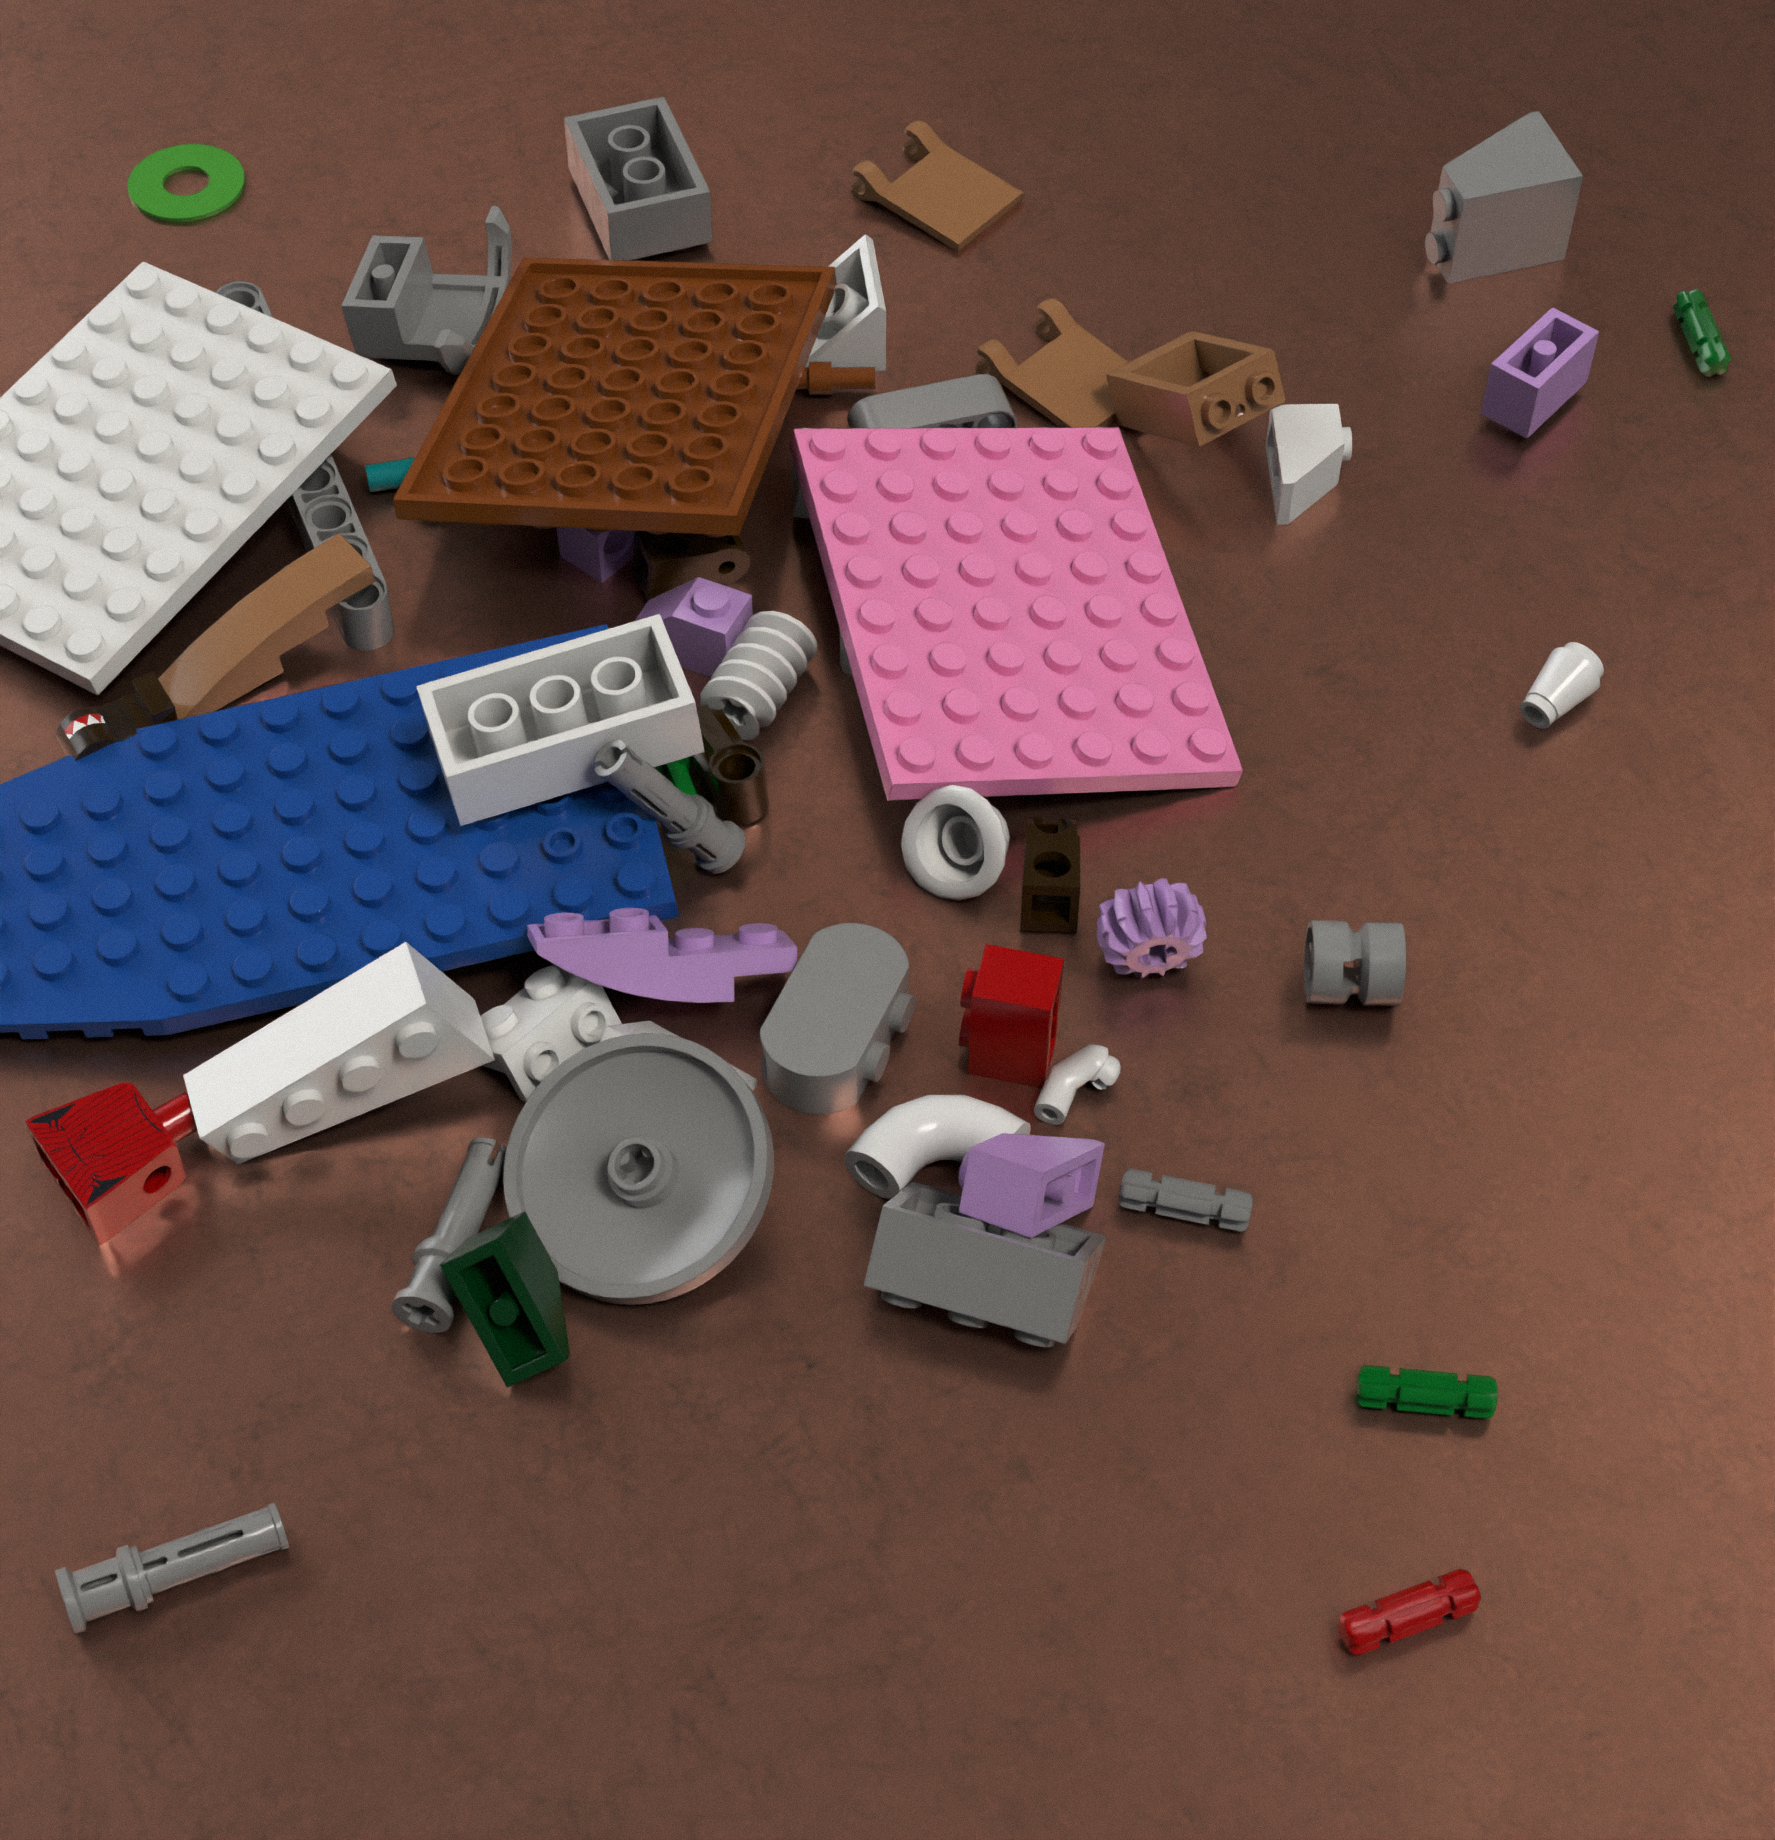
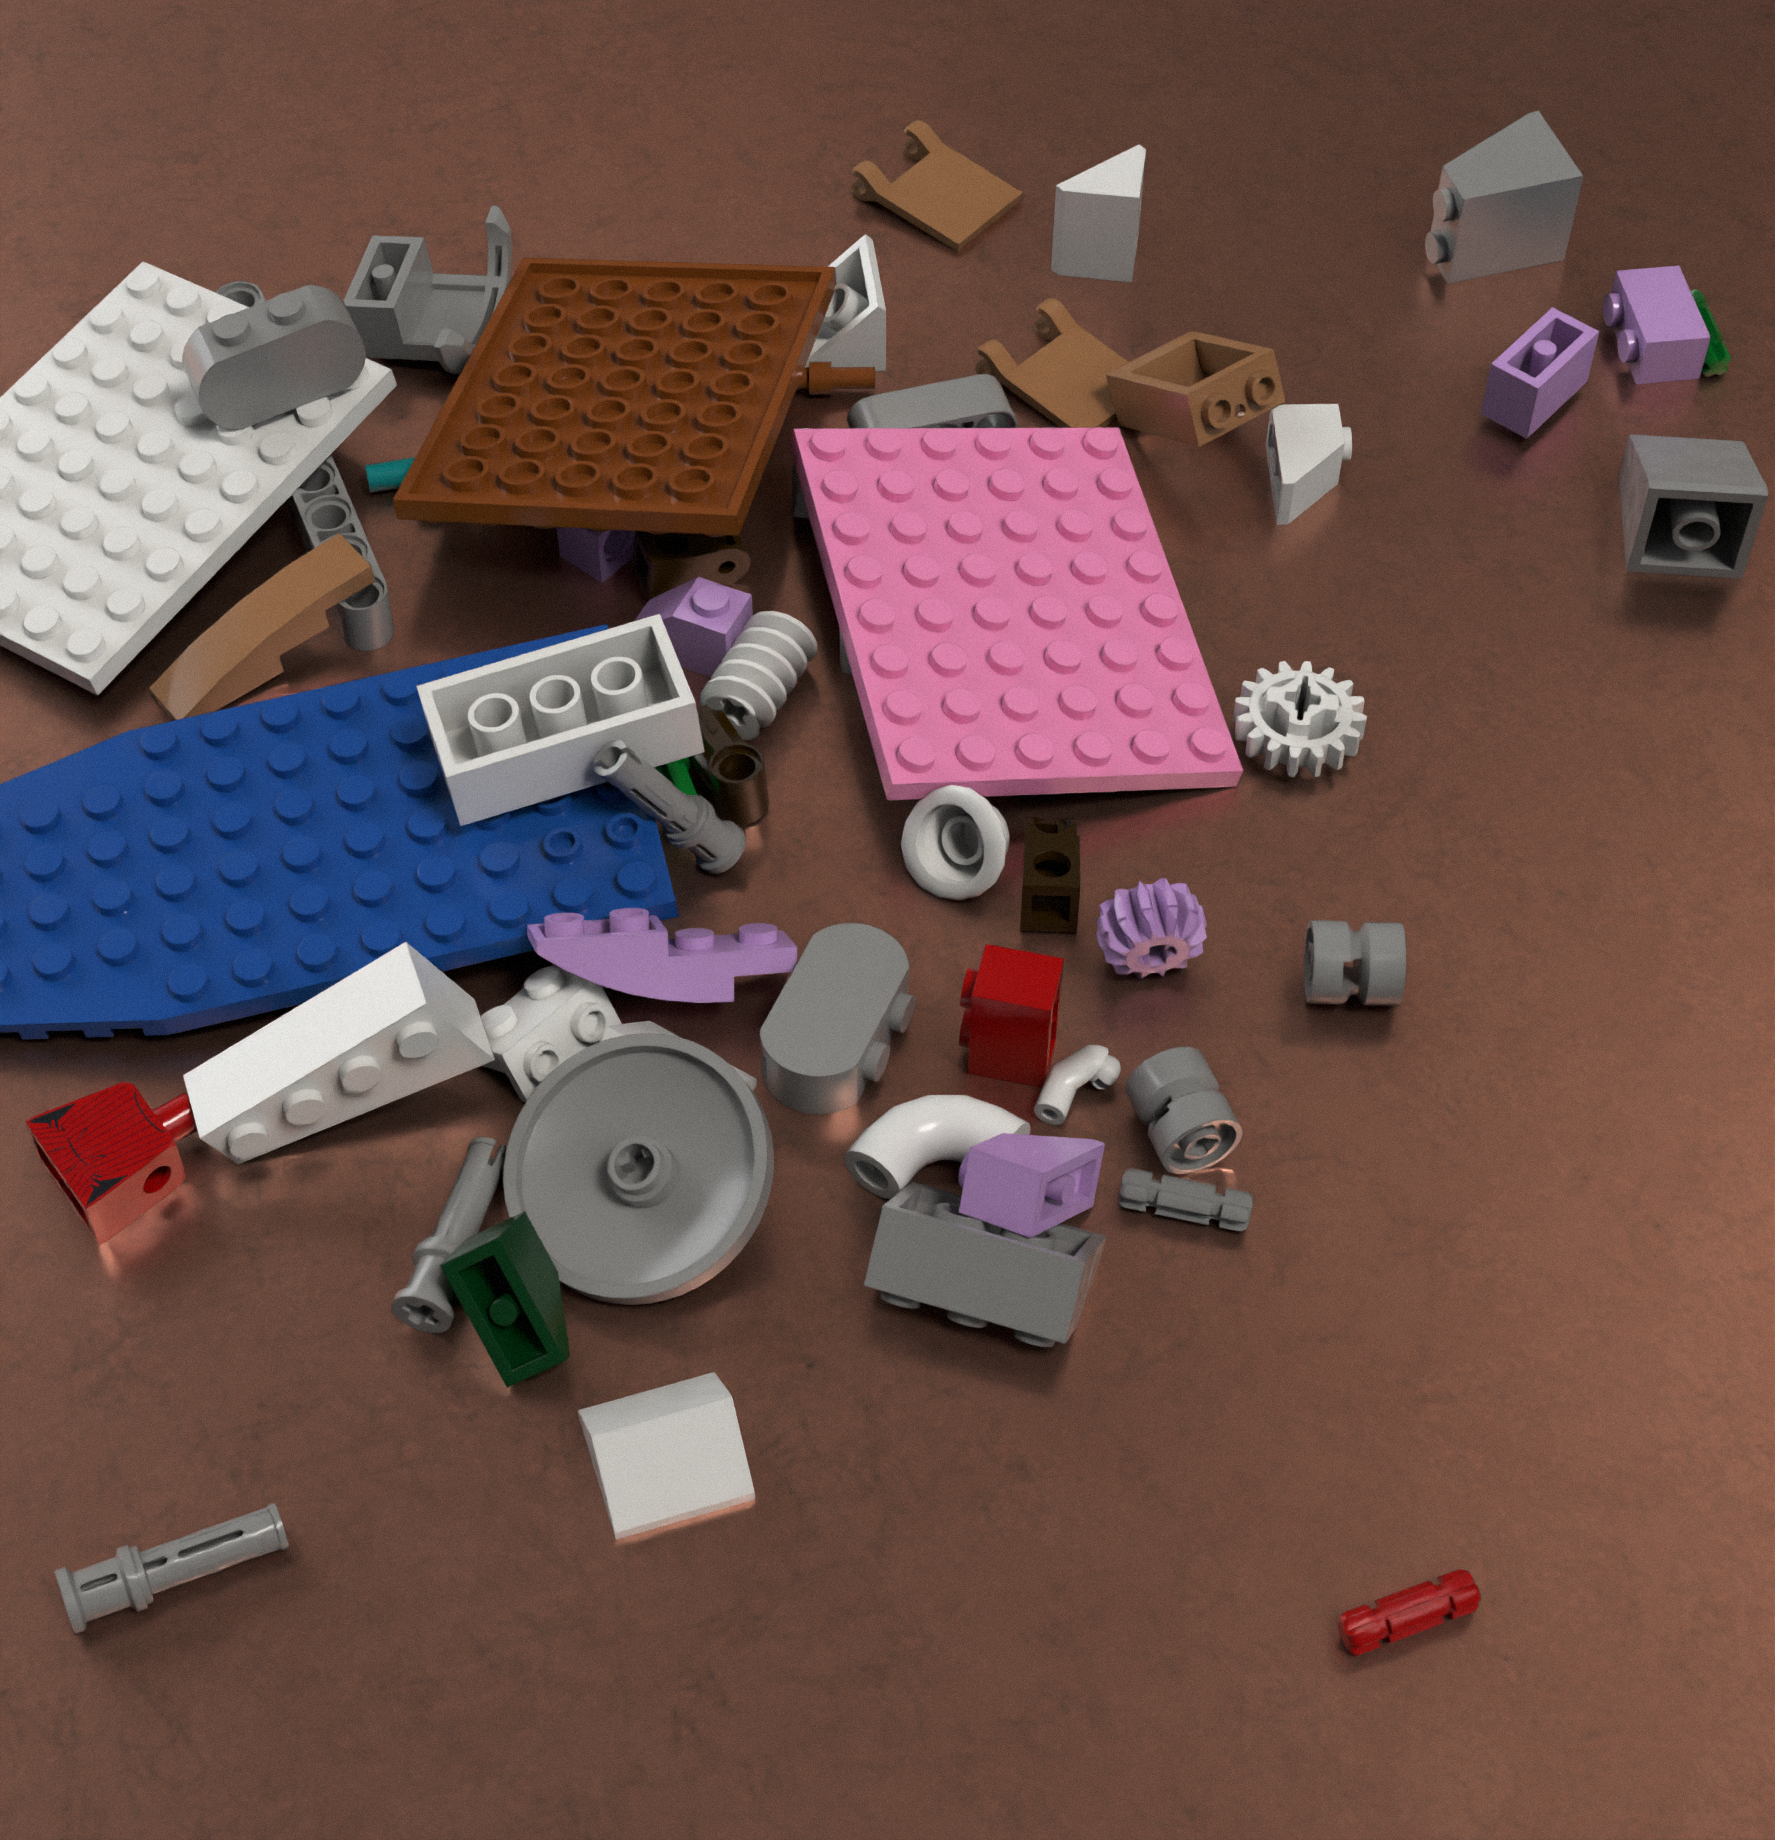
(96, 728): dark brown leg -> none
(148, 179): bright green gear -> none
(273, 357): none -> light grey brick
(638, 180): light grey brick -> none
(667, 1454): none -> white slope
(1100, 219): none -> white slope
(1183, 1110): none -> light grey wheel
(1329, 714): none -> white gear
(1426, 1391): green axle -> none
(1563, 683): white cone -> none
(1656, 324): none -> lavender brick
(1689, 505): none -> light grey slope

